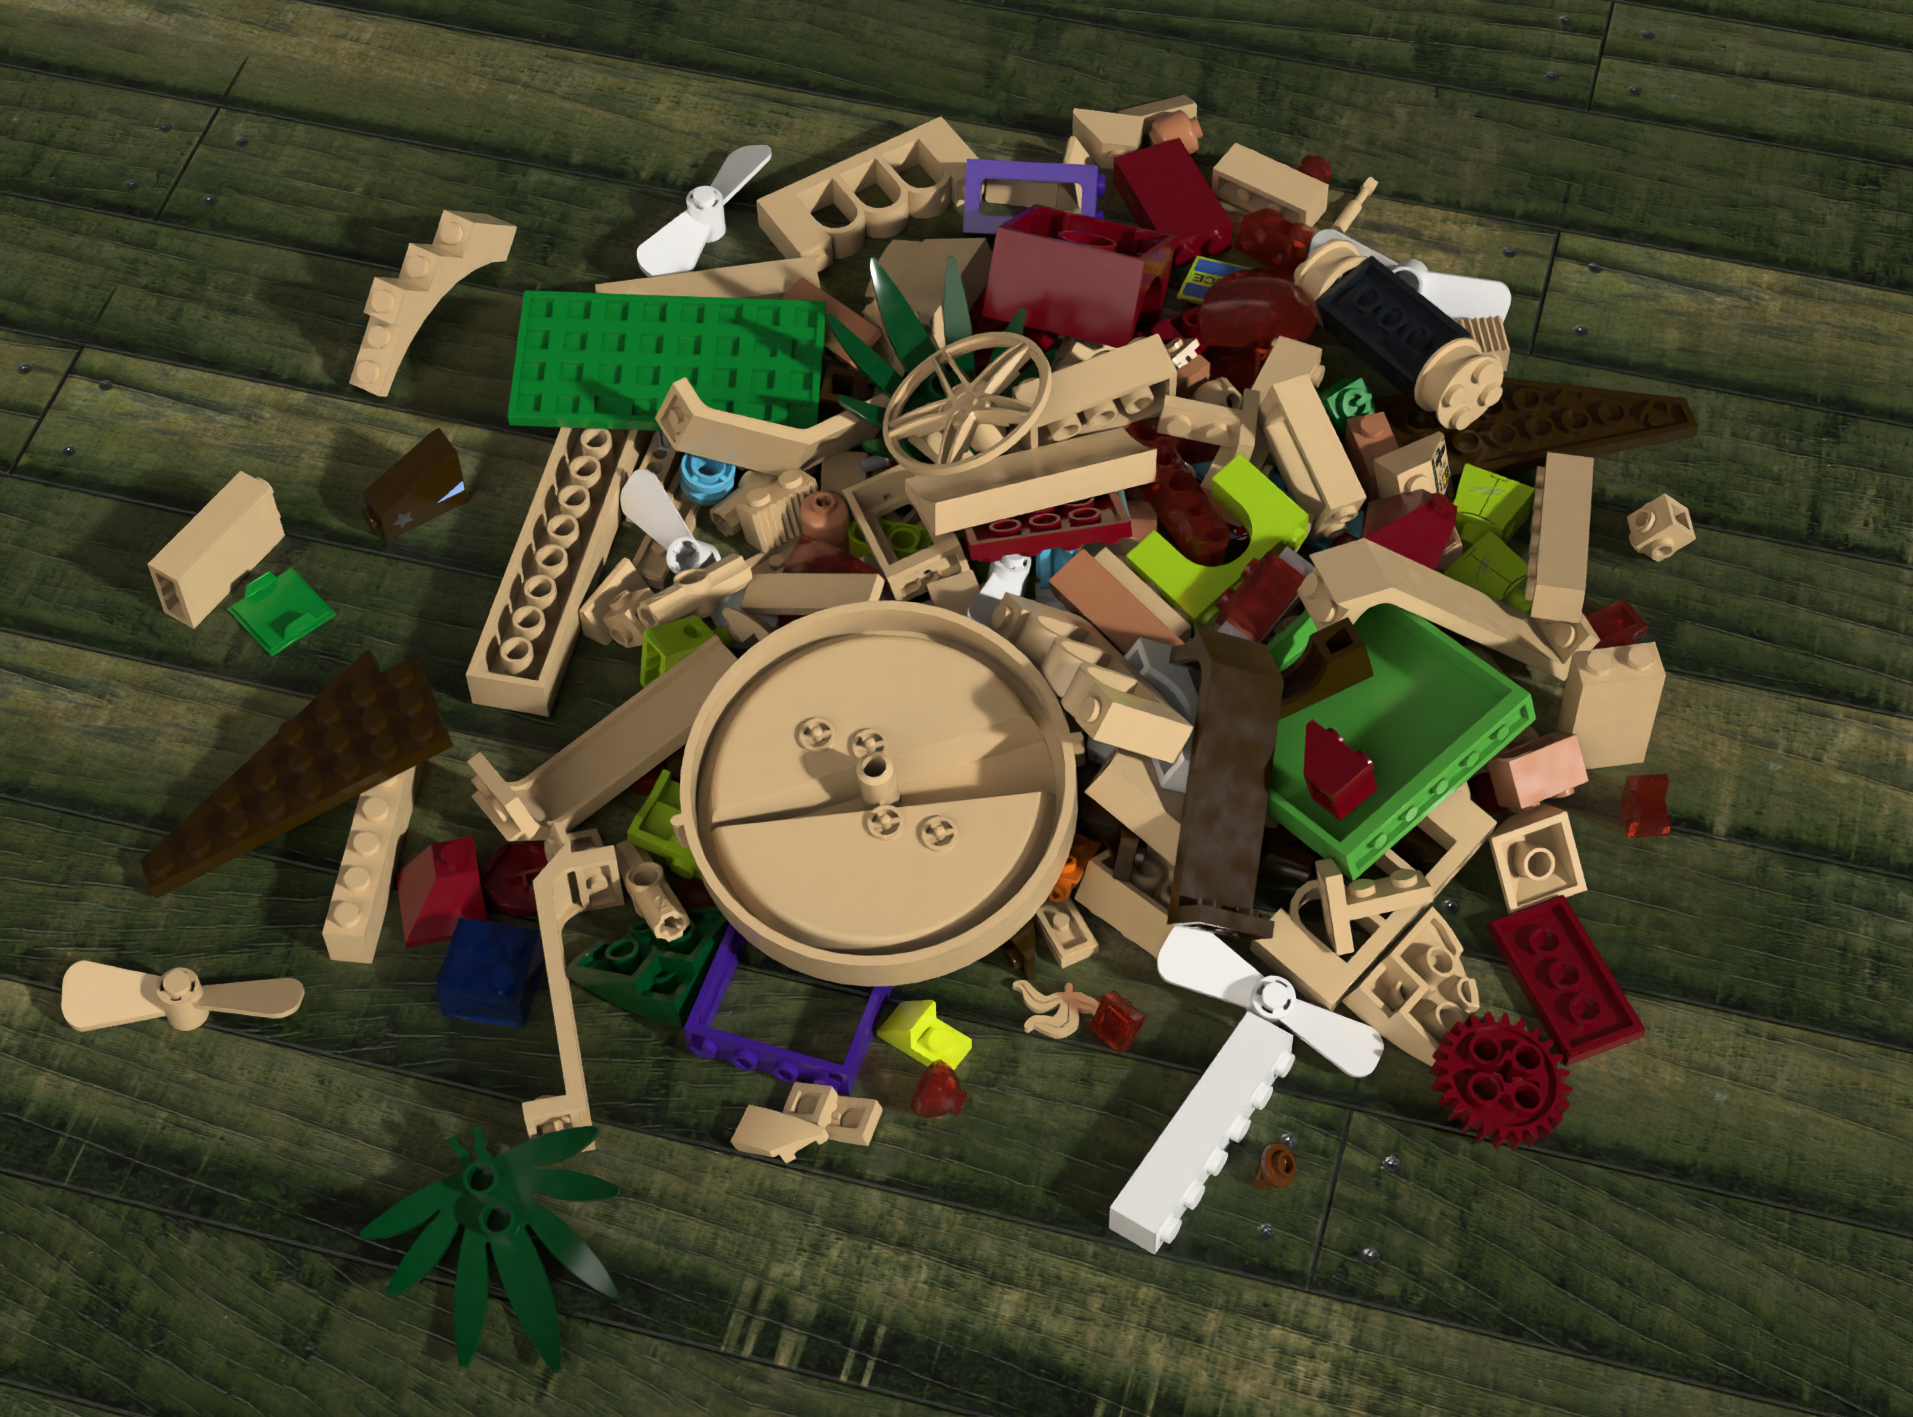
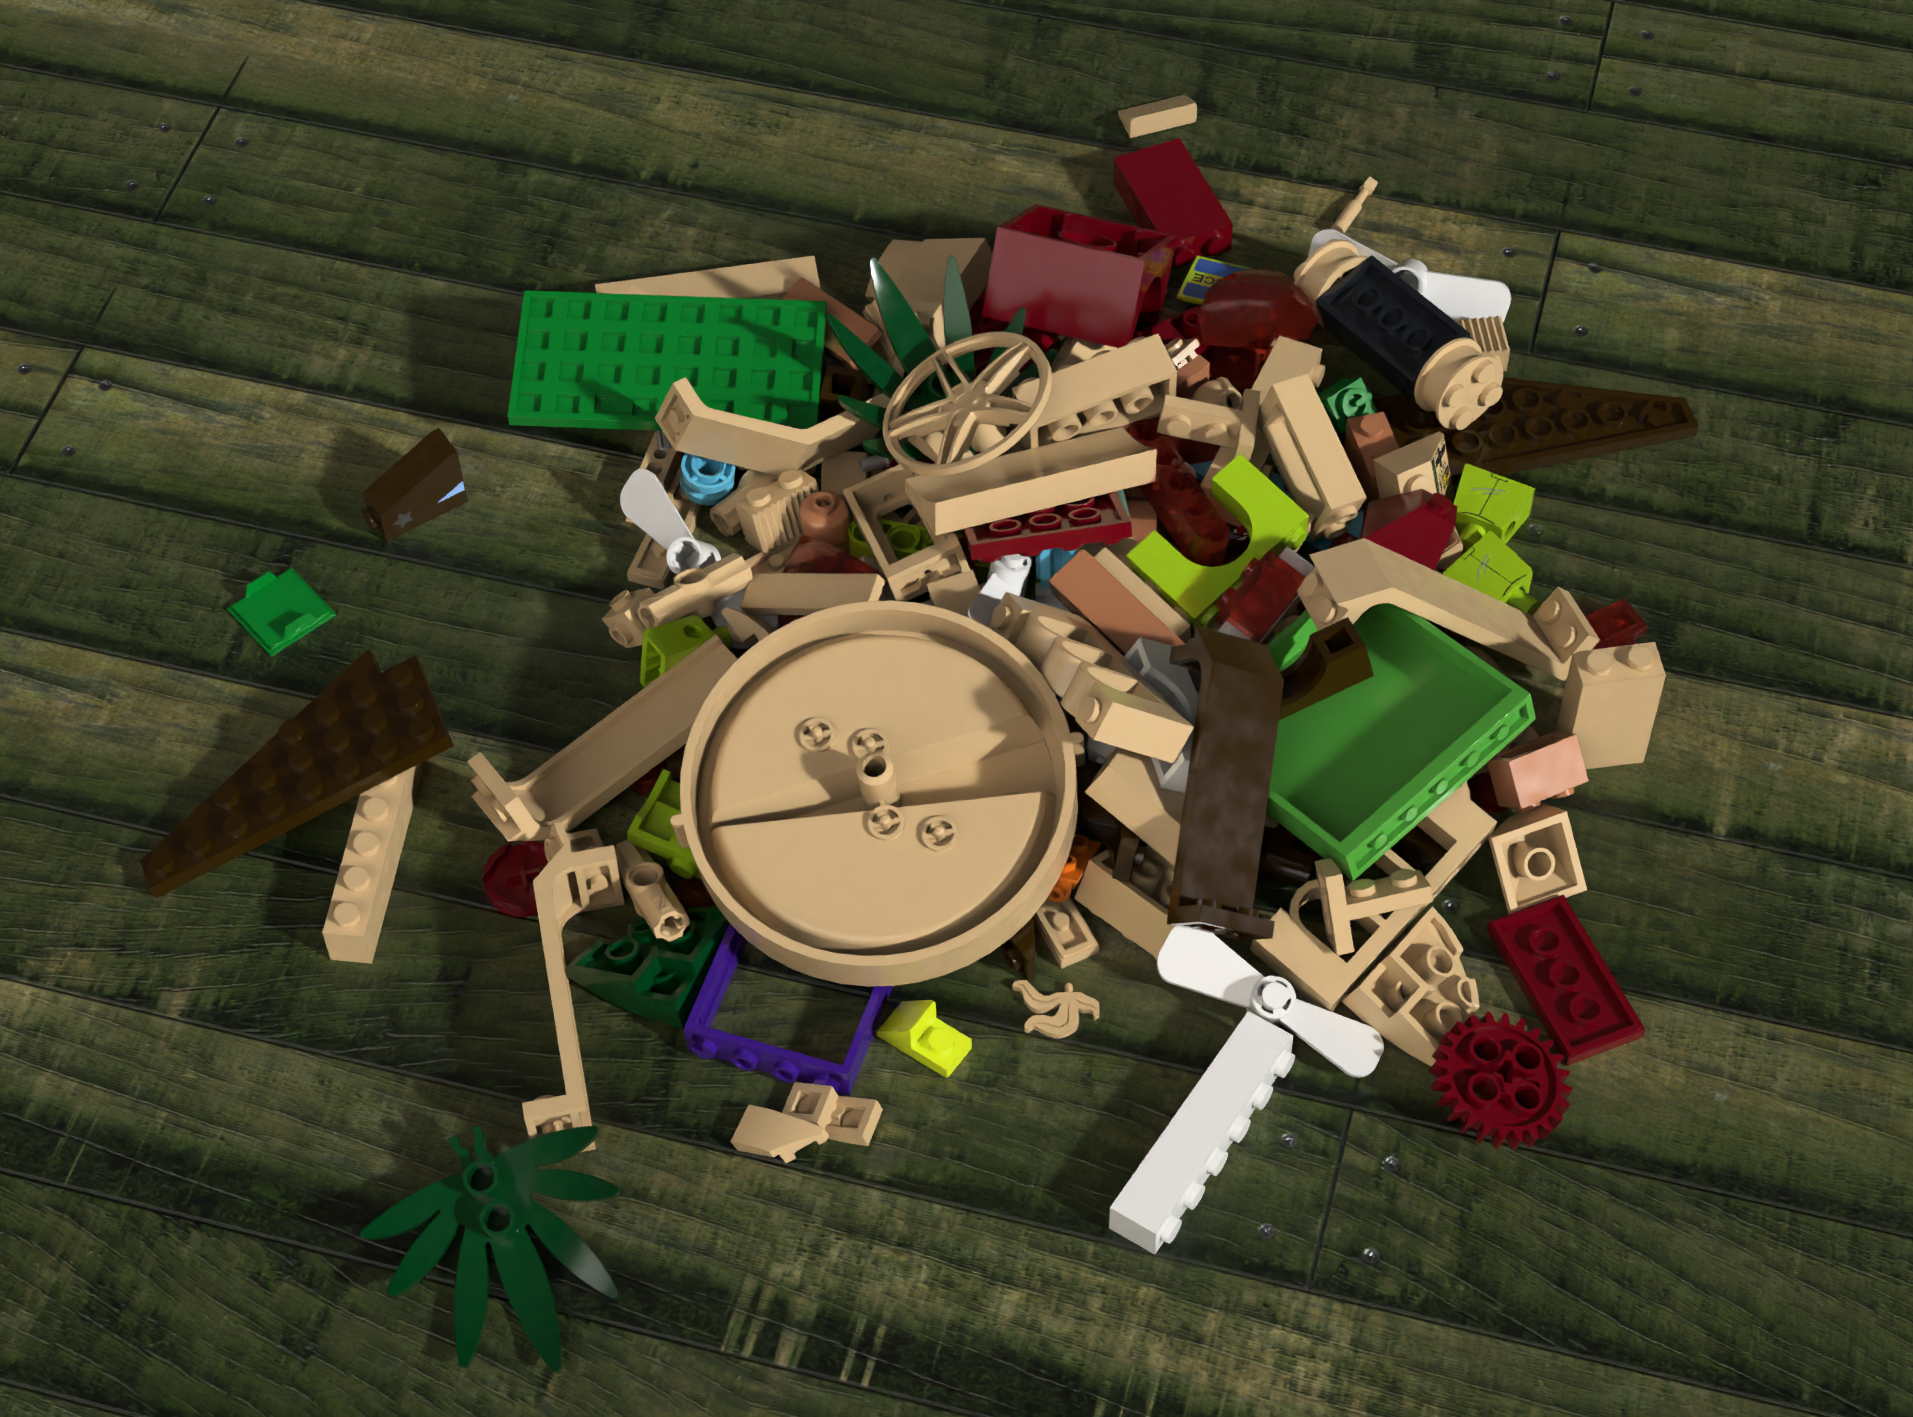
(112, 996): tan piece -> none
(217, 549): tan brick -> none
(428, 272): tan arch -> none
(439, 889): dark red slope -> none
(491, 973): clear blue brick -> none
(554, 569): tan brick -> none
(621, 578): tan slope -> none
(681, 241): white piece -> none
(796, 233): tan fence -> none
(938, 1092): clear red brick -> none
(979, 169): dark purple piece -> none
(1021, 192): tan slope -> none
(1070, 194): tan slope -> none
(1107, 134): tan slope -> none
(1117, 1021): clear red tile -> none
(1176, 126): nougat head -> none
(1261, 182): tan brick -> none
(1274, 240): clear red bracket -> none
(1275, 1167): reddish brown plate -> none
(1316, 167): clear red plate -> none
(1334, 772): dark red slope -> none
(1560, 537): tan brick -> none
(1645, 806): clear red panel -> none
(1660, 528): tan brick -> none

